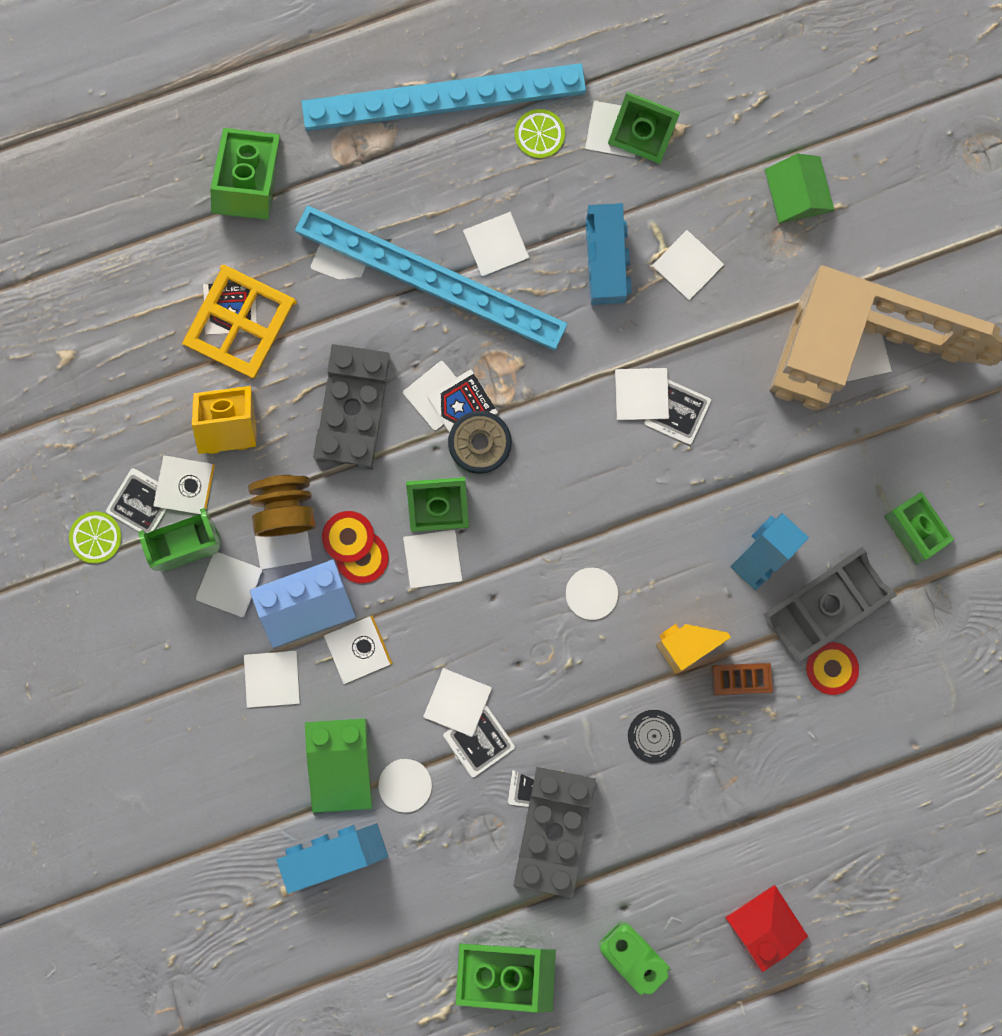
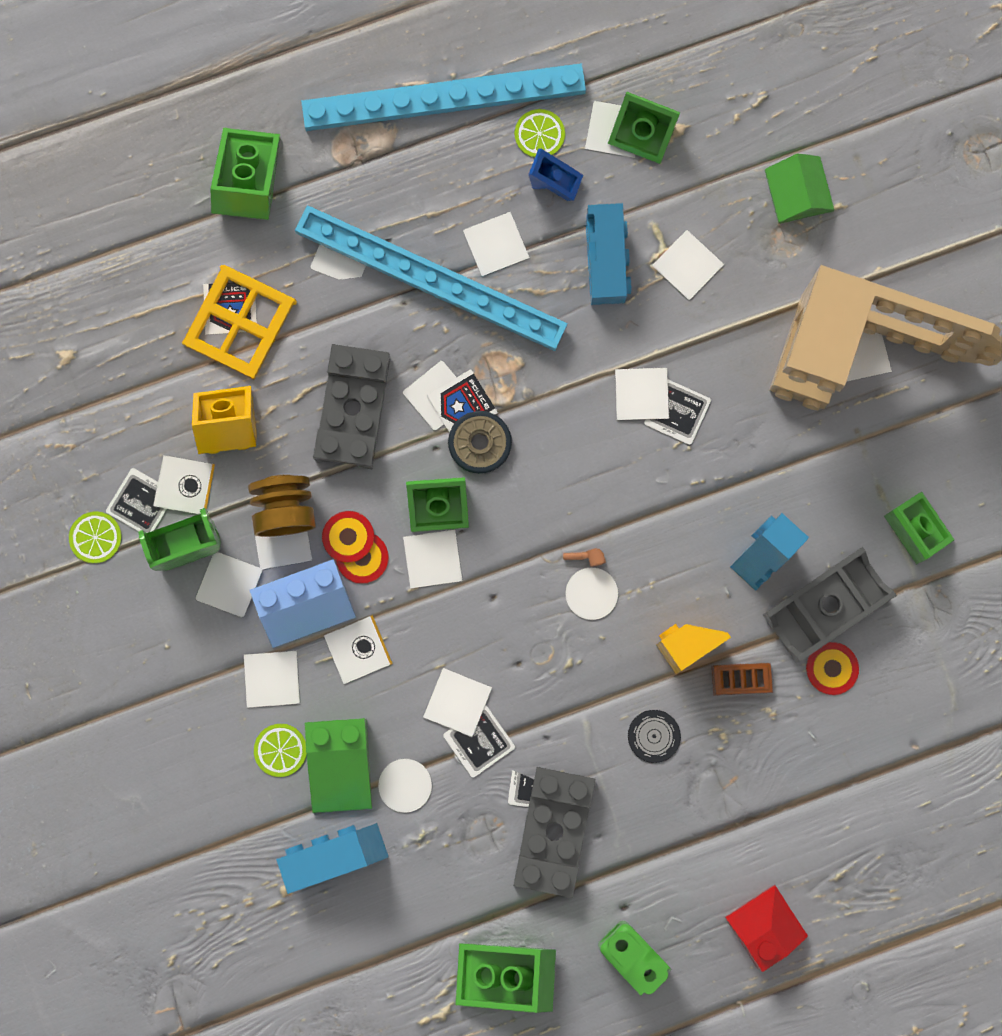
(280, 750): none -> lime sticker
(554, 175): none -> blue slope
(595, 557): none -> nougat hand

